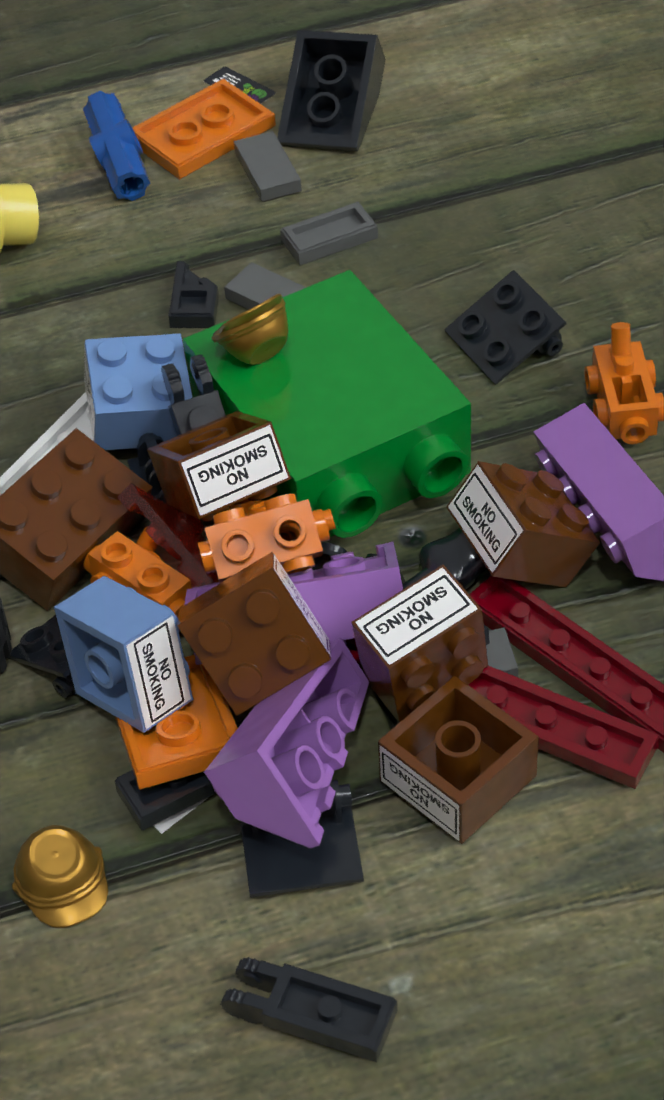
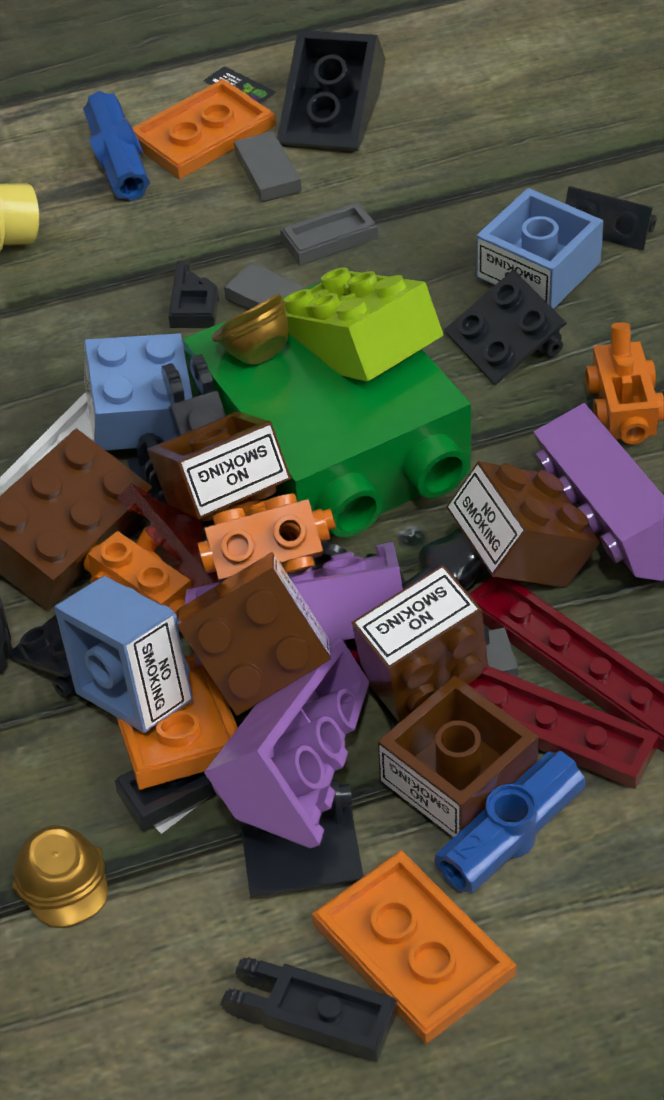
(363, 321): none -> lime slope
(414, 945): none -> orange tile
(490, 840): none -> blue piece
(543, 242): none -> medium blue brick
(623, 220): none -> black hinge

